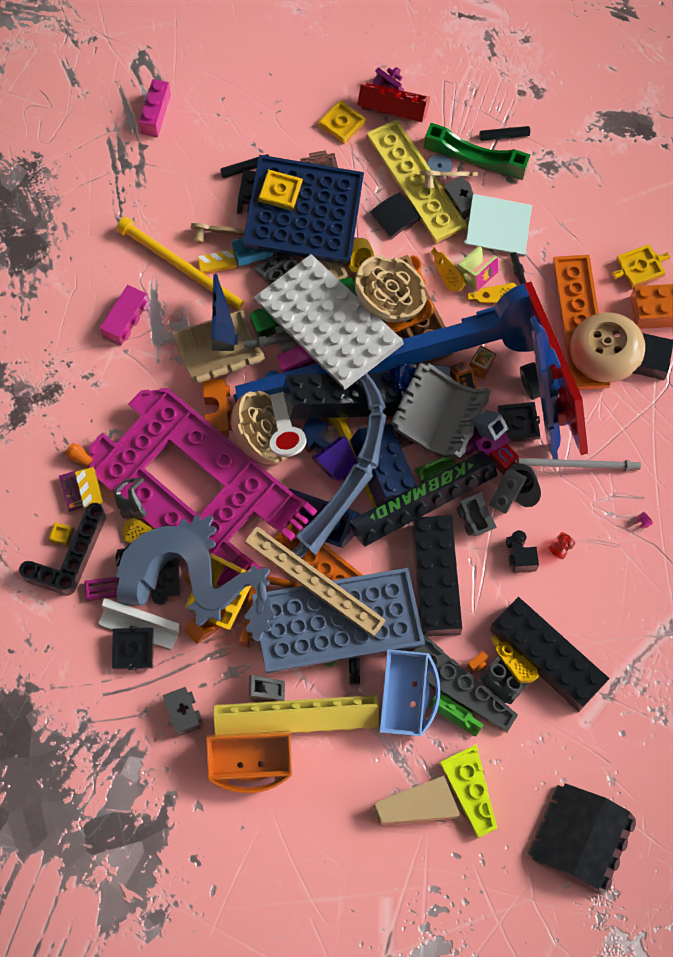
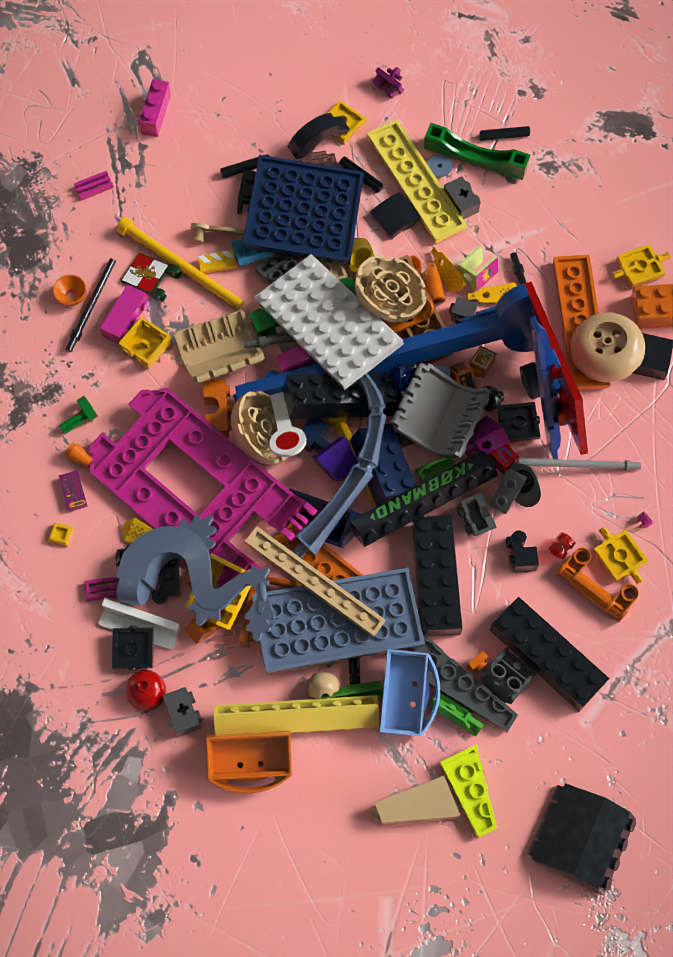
(67, 284): none -> orange piece
(72, 556): black beam -> none
(76, 333): none -> black bar
(86, 413): none -> green piece
(89, 487): yellow tile -> none
(93, 183): none -> dark pink tile
(132, 506): dark grey piece -> none
(145, 342): none -> yellow piece
(145, 690): none -> red cylinder
(147, 275): none -> flag
(223, 329): dark blue wedge -> none
(266, 689): dark grey slope -> none
(280, 190): yellow tile -> none
(314, 132): none -> black arch
(323, 683): none -> tan hair
(362, 689): none -> bright green piece
(368, 179): none -> black axle
(393, 101): red wedge -> none
(428, 180): tan brick -> none
(434, 285): none -> orange piece
(461, 309): none -> dark grey brick
(490, 425): sand blue brick -> none
(495, 399): none -> black brick
(498, 224): light aqua piece -> none
(517, 664): yellow piece -> none
(616, 606): none -> orange piece
(620, 555): none -> yellow plate

